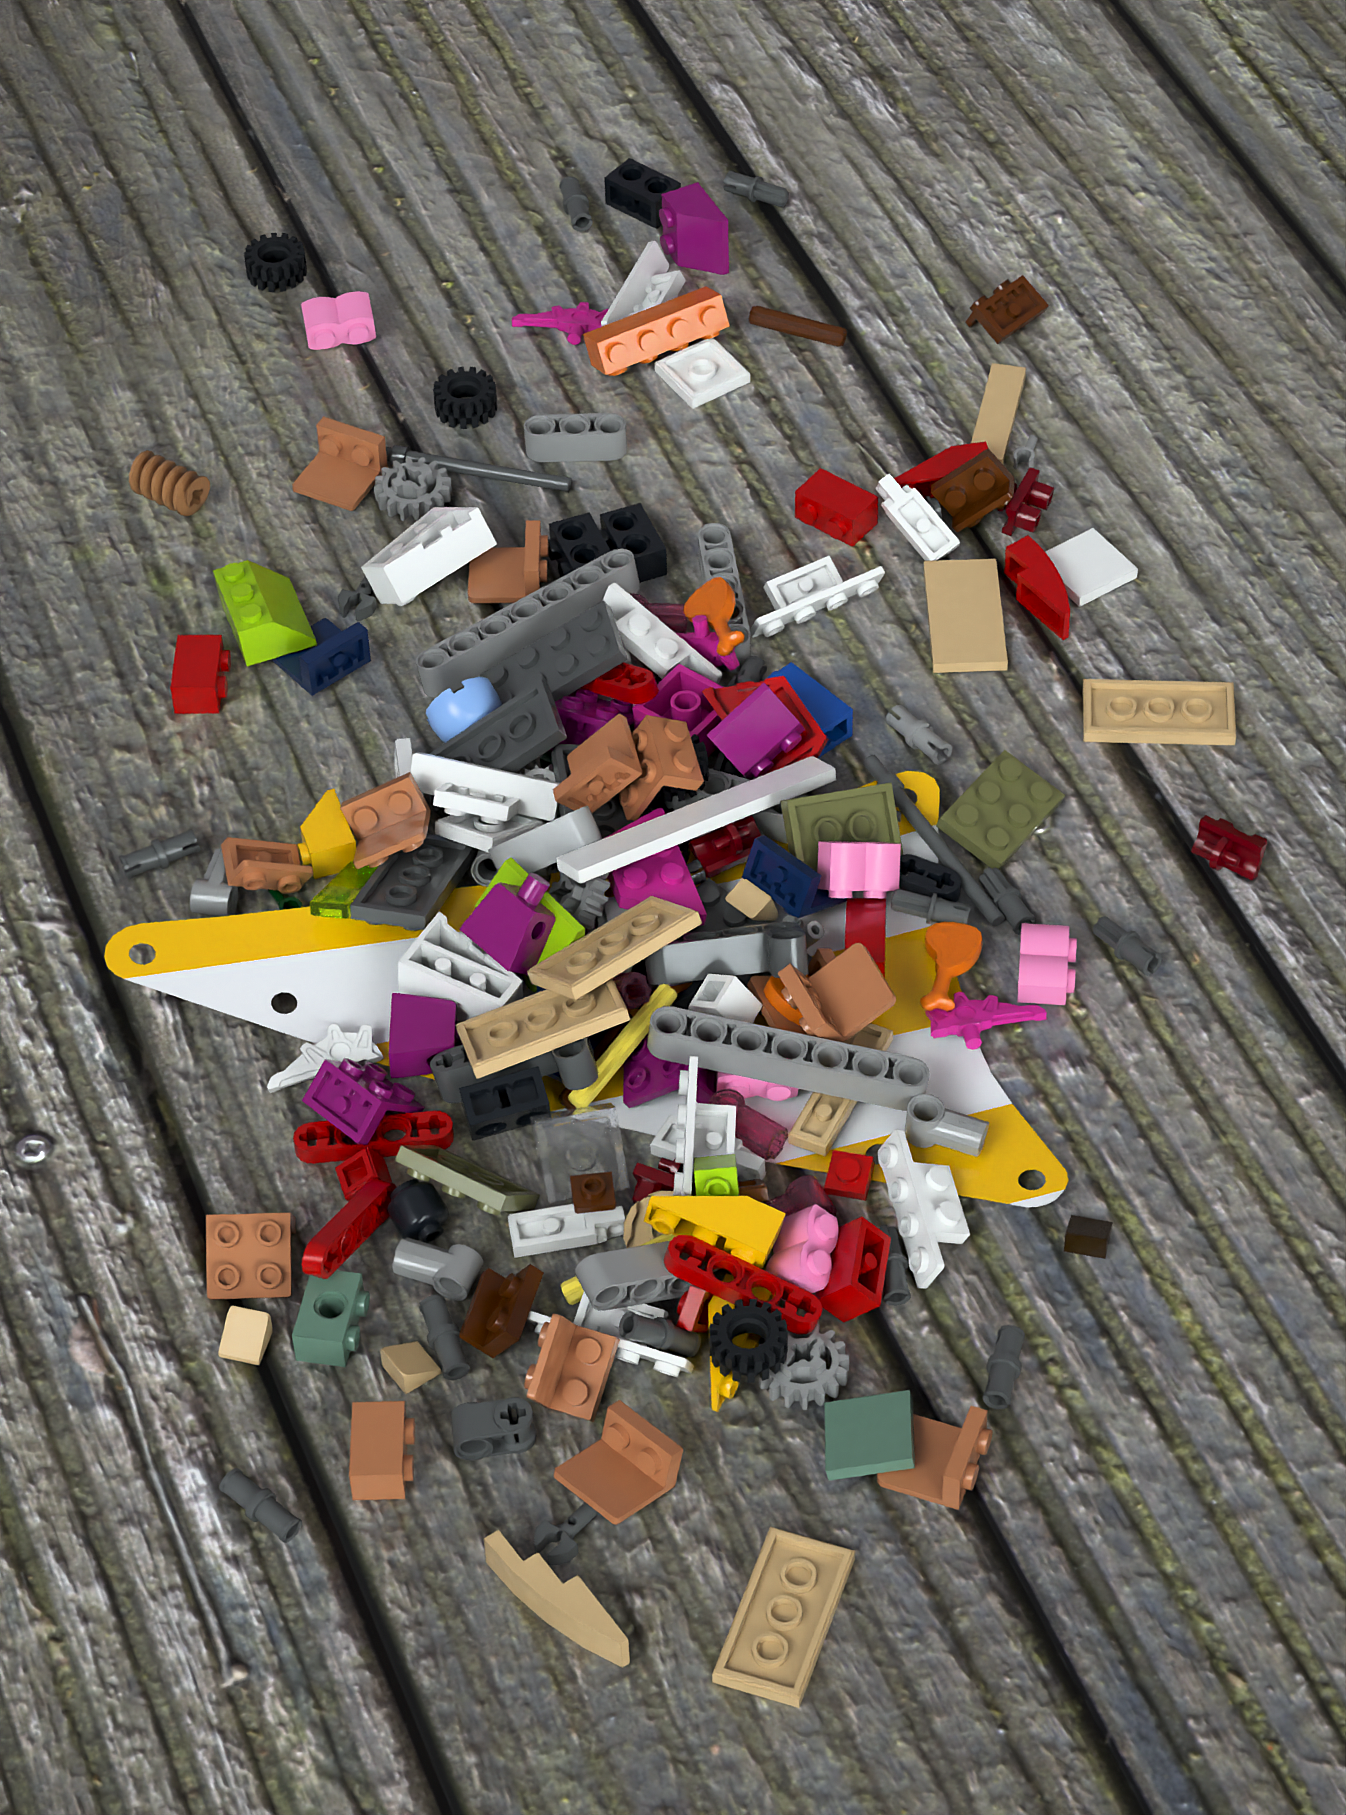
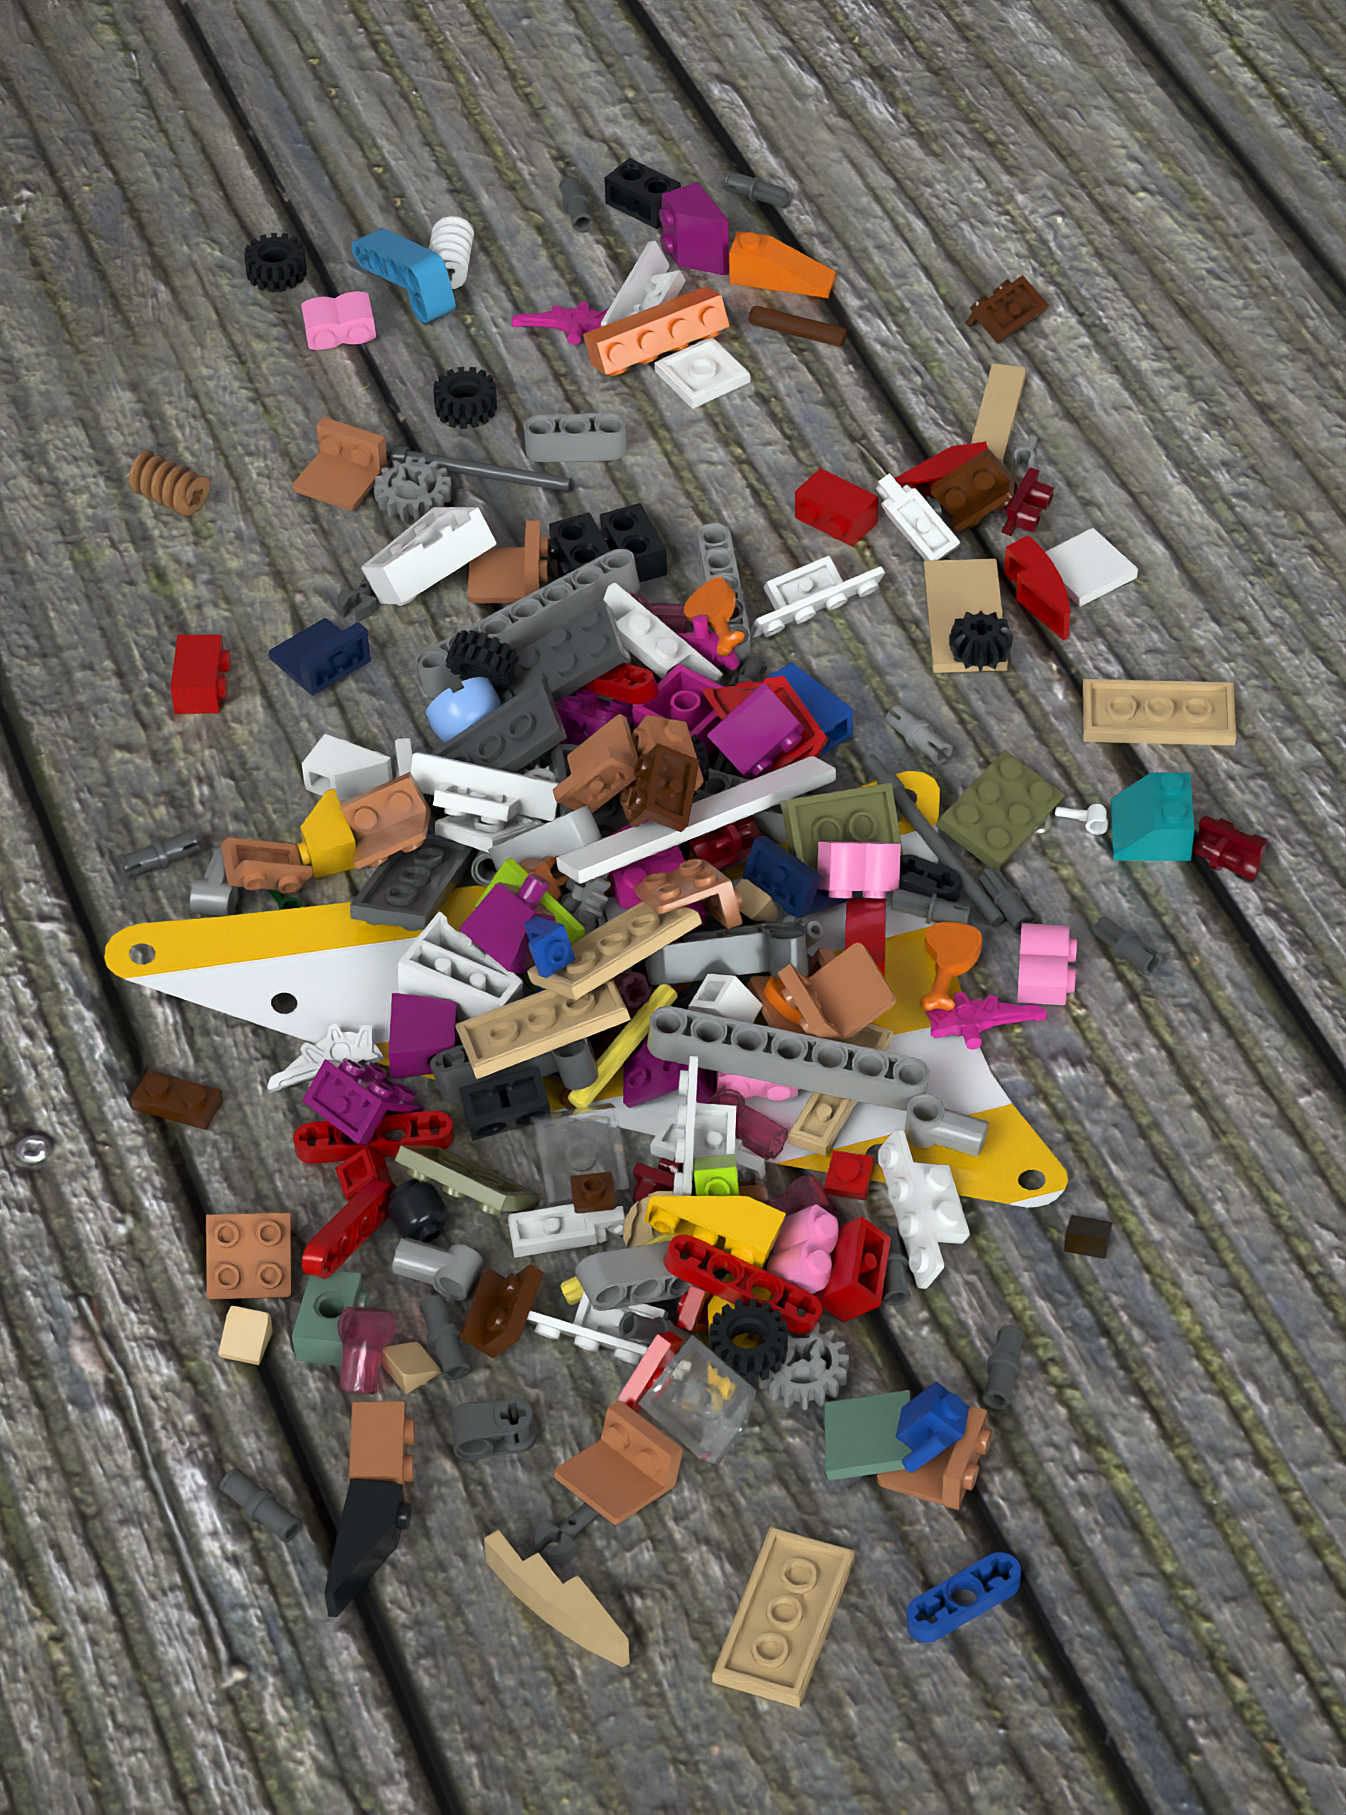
(176, 1099): none -> reddish brown plate
(262, 612): lime slope -> none
(340, 892): clear neon green tile -> none
(345, 768): none -> white slope
(364, 1336): none -> clear pink piece
(365, 1539): none -> black slope
(409, 267): none -> dark azure beam
(453, 242): none -> white piece
(482, 656): none -> black tyre
(543, 869): none -> dark orange tile
(548, 945): none -> blue bracket
(571, 1368): nougat bracket -> none
(650, 1368): none -> plate
(663, 788): none -> reddish brown bracket
(690, 883): none -> nougat bracket
(701, 1401): none -> clear slope
(772, 265): none -> orange slope
(930, 1425): none -> blue brick
(954, 1614): none -> blue beam
(980, 640): none -> black gear
(1094, 816): none -> white hand
(1154, 819): none -> teal slope

